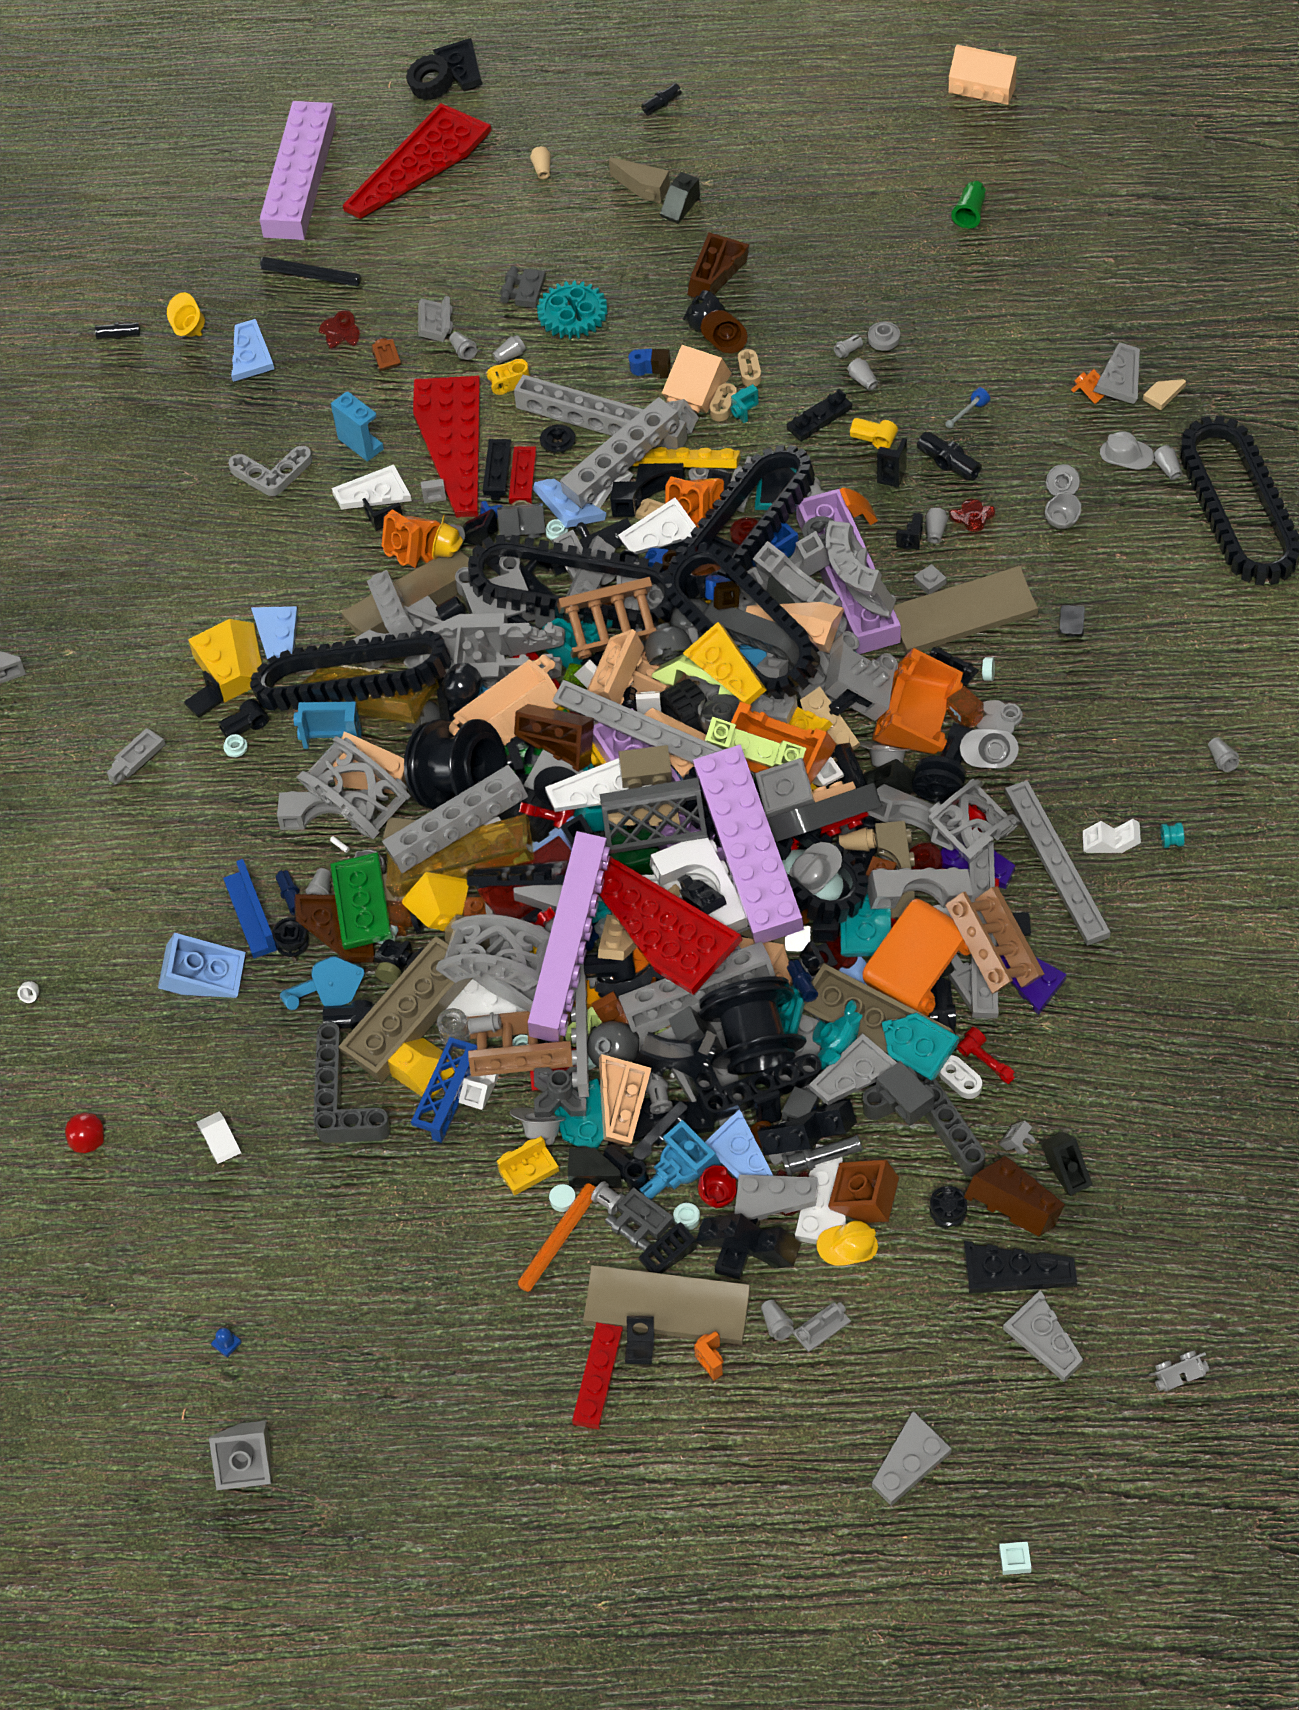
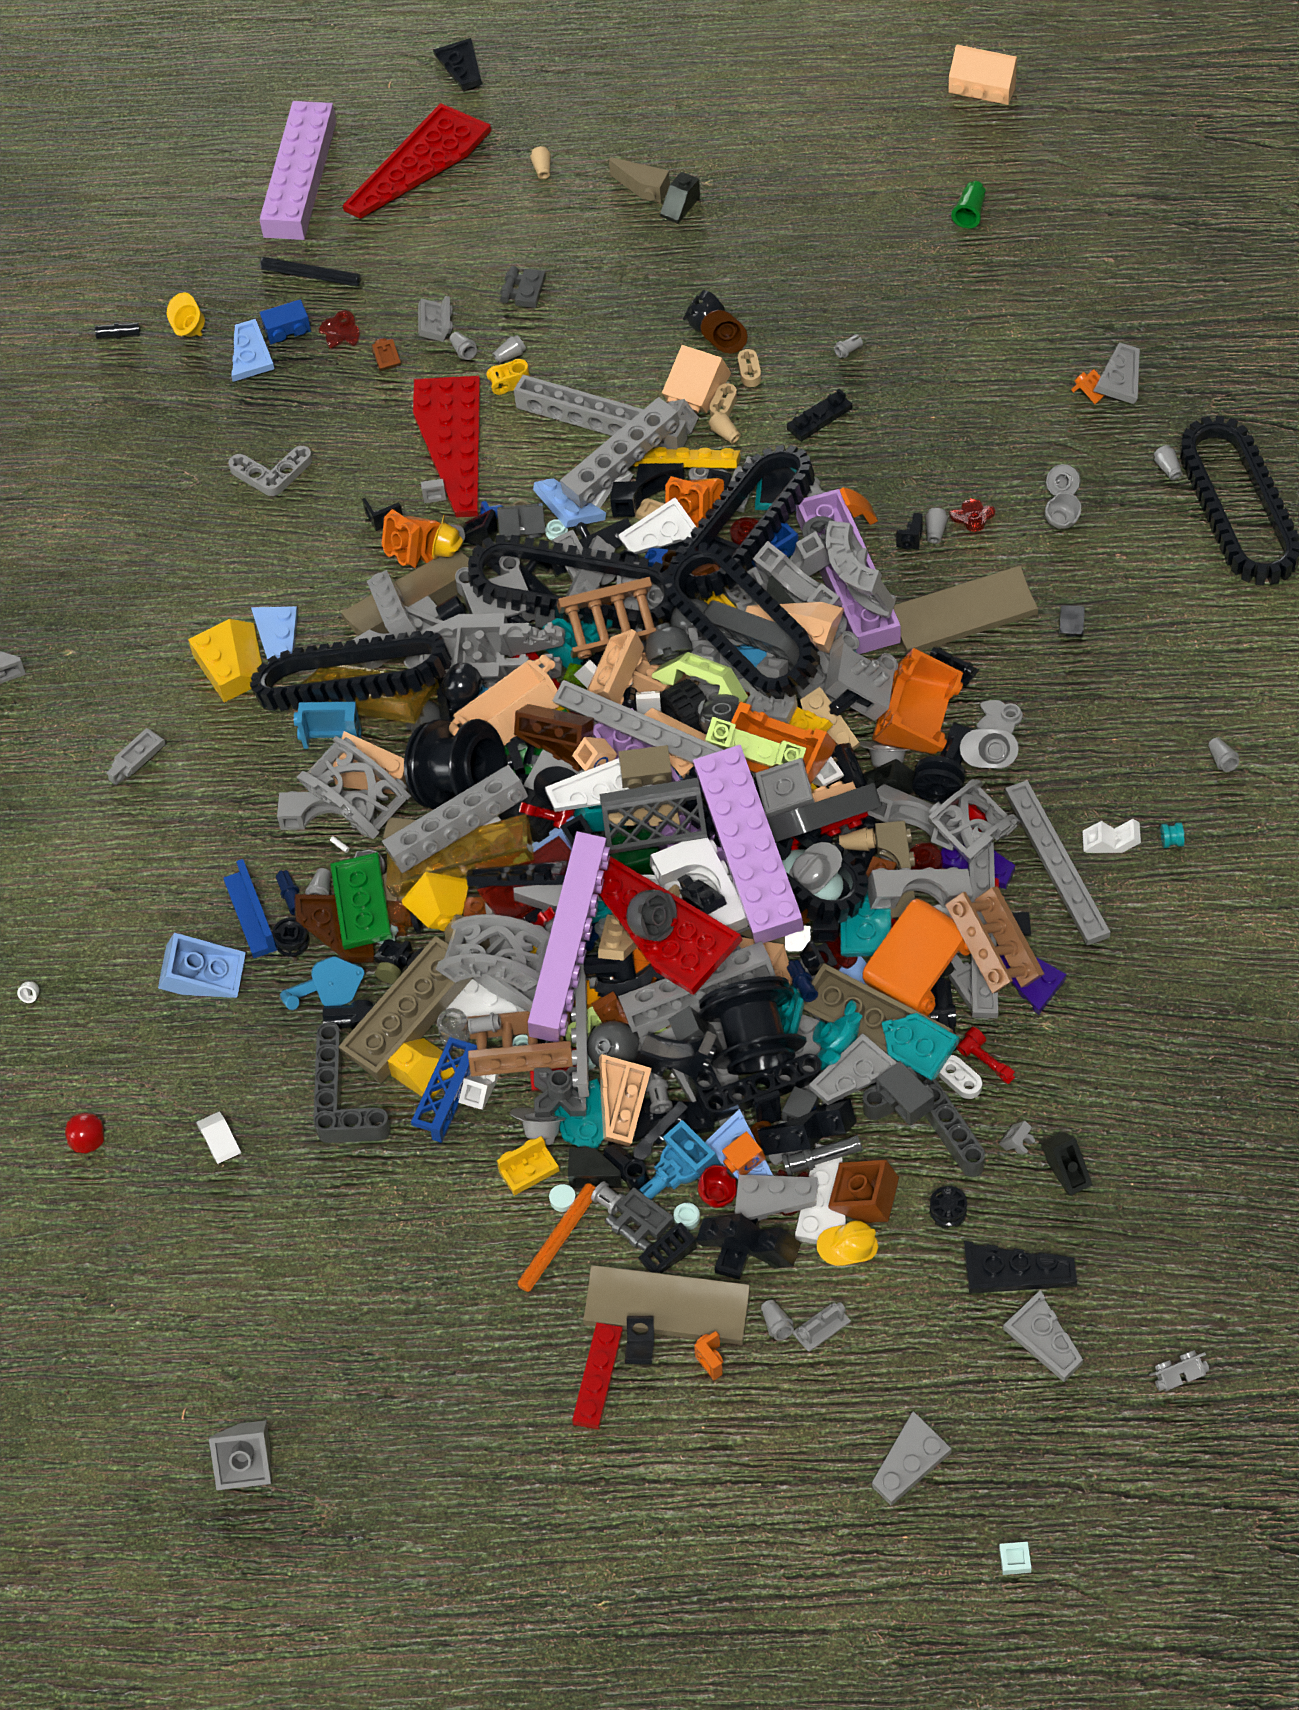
(205, 698): black bracket -> none
(225, 1342): blue piece -> none
(235, 741): light aqua plate -> none
(249, 716): black piece -> none
(285, 320): none -> blue brick
(352, 423): dark azure panel -> none
(377, 487): white wing -> none
(424, 66): black tyre -> none
(497, 468): black plate -> none
(522, 473): red plate -> none
(557, 432): black gear -> none
(583, 301): teal gear -> none
(593, 753): none -> light nougat brick
(650, 362): leg -> none
(651, 915): none -> dark grey cylinder
(661, 99): black pin -> none
(716, 264): reddish brown wedge -> none
(719, 590): dark brown leg -> none
(723, 426): none -> tan cone
(724, 662): yellow wing -> none
(743, 401): teal bracket -> none
(743, 1155): none -> orange brick
(861, 372): light grey cone -> none
(880, 434): yellow piece -> none
(883, 336): light grey plate -> none
(892, 464): black panel -> none
(930, 579): light grey plate -> none
(949, 456): black piece -> none
(965, 707): clear orange brick -> none
(978, 398): hinge -> none
(988, 668): light aqua tile -> none
(1017, 1195): reddish brown wedge -> none
(1126, 451): light grey piece -> none
(1163, 392): tan tile -> none

